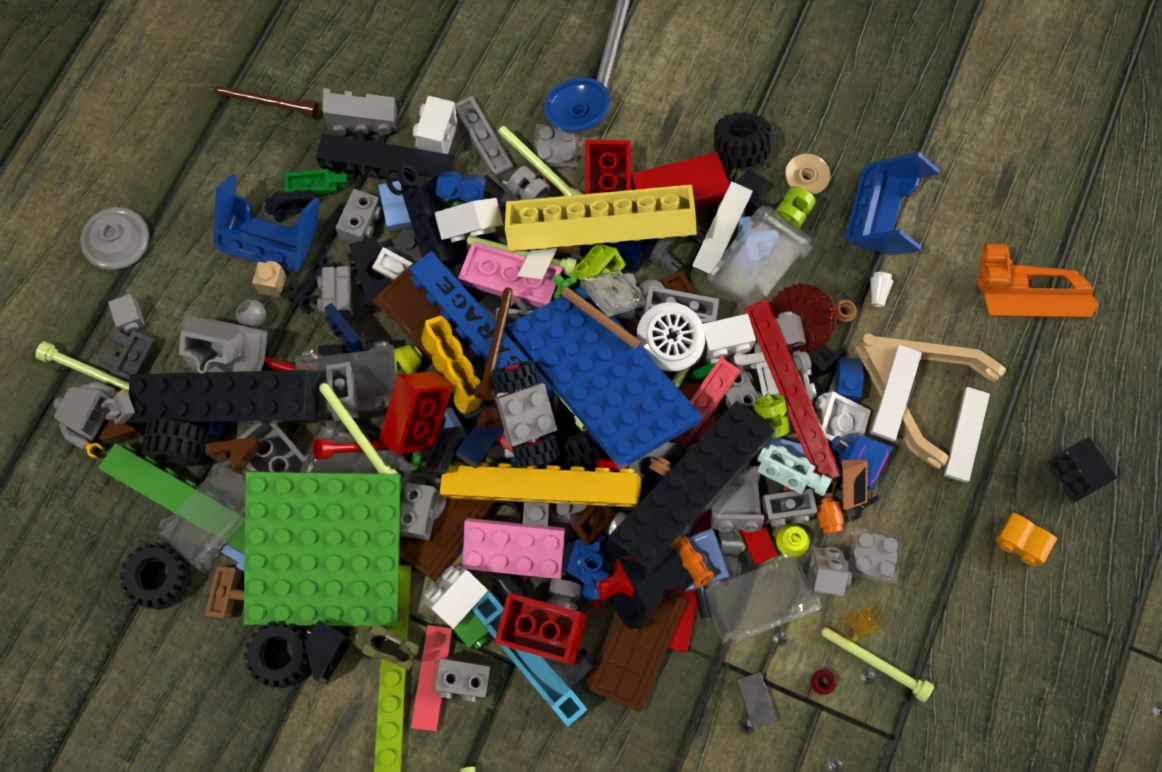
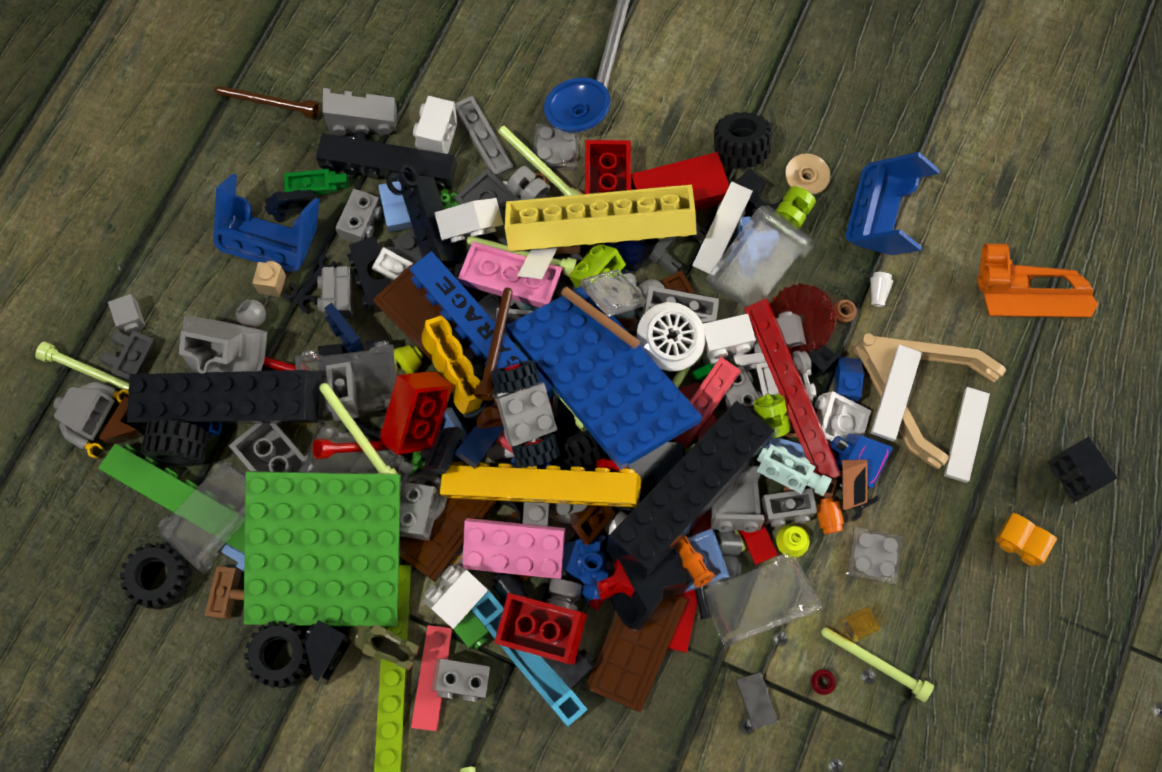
(114, 238): light grey piece -> none
(120, 408): light grey tile -> none
(240, 450): reddish brown slope -> none
(454, 185): blue brick -> none
(562, 283): bright green plant -> none
(660, 465): medium nougat plate -> none
(829, 571): light grey brick -> none

